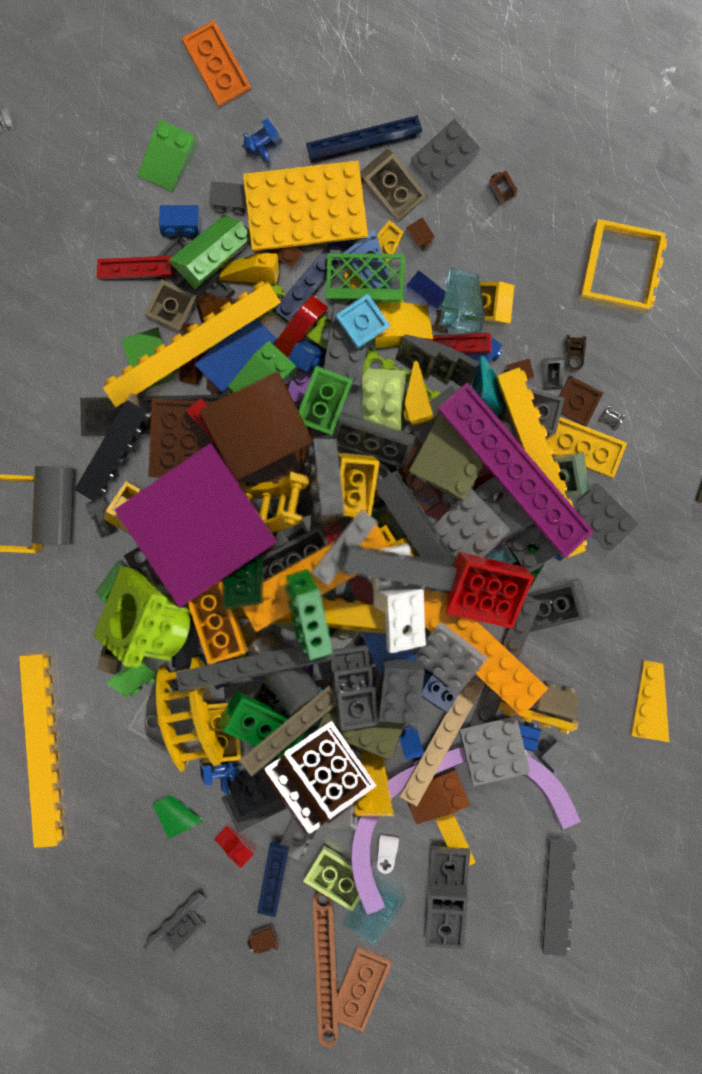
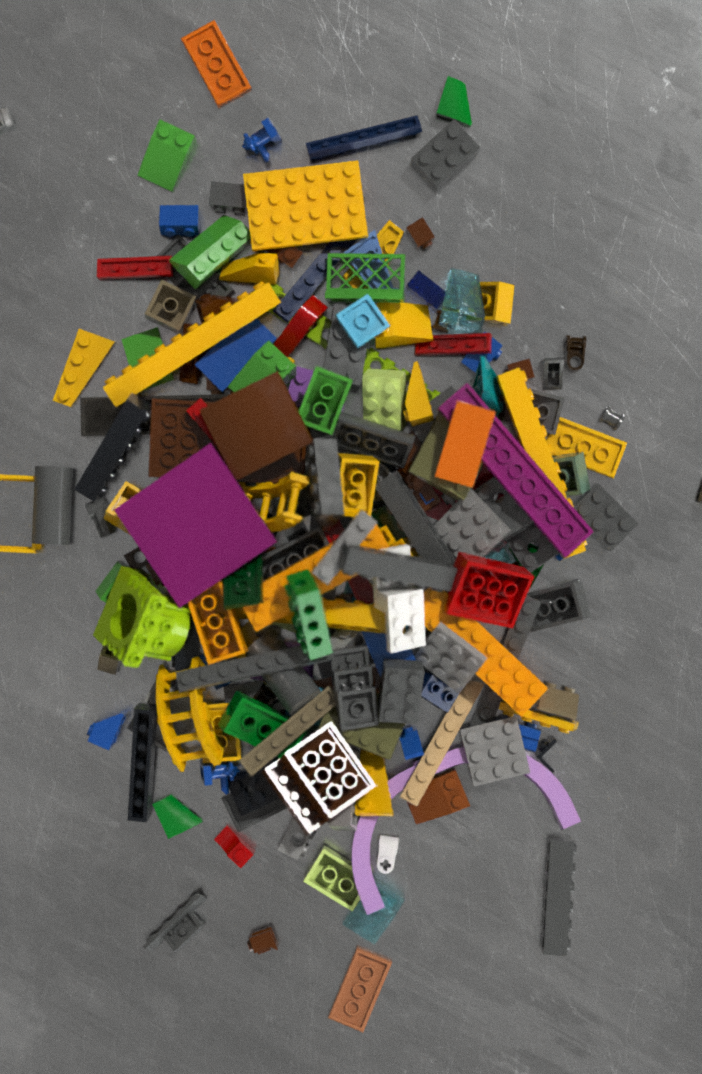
(40, 750): yellow brick -> none
(84, 359): none -> yellow wing
(106, 730): none -> blue slope
(130, 678): bright green slope -> none
(142, 762): none -> black brick
(273, 879): dark blue plate -> none
(307, 356): blue brick -> none
(325, 970): nougat gear -> none
(392, 184): dark tan slope -> none
(437, 360): dark grey slope -> none
(447, 897): dark grey bracket -> none
(452, 833): yellow tile -> none
(455, 102): none -> green slope
(465, 443): none -> orange tile
(503, 186): reddish brown window -> none
(579, 400): reddish brown tile -> none
(650, 712): yellow wing -> none
(656, 263): yellow window -> none

